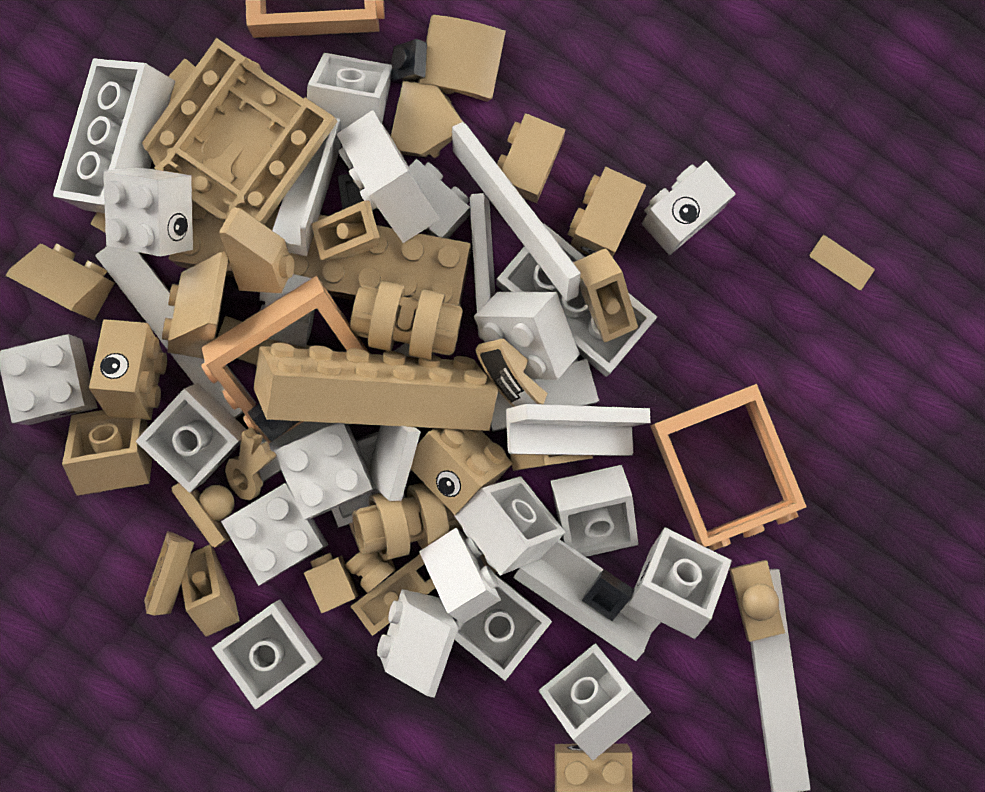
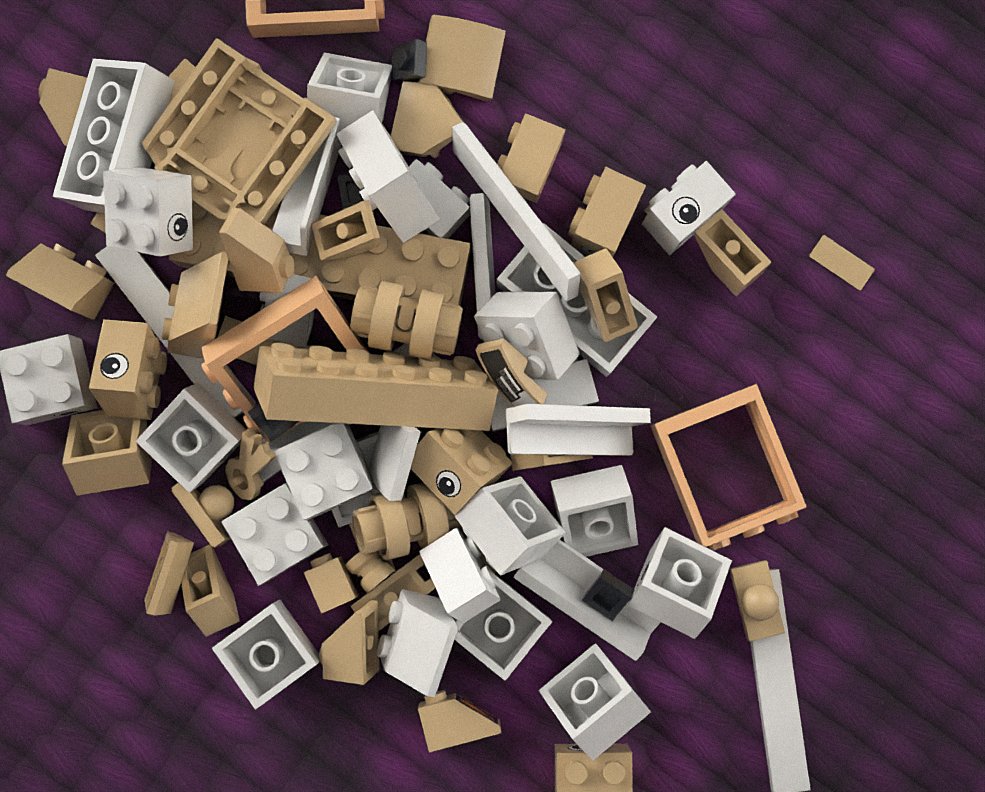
(60, 99): none -> tan slope
(352, 649): none -> tan slope
(454, 721): none -> tan slope
(730, 252): none -> tan slope

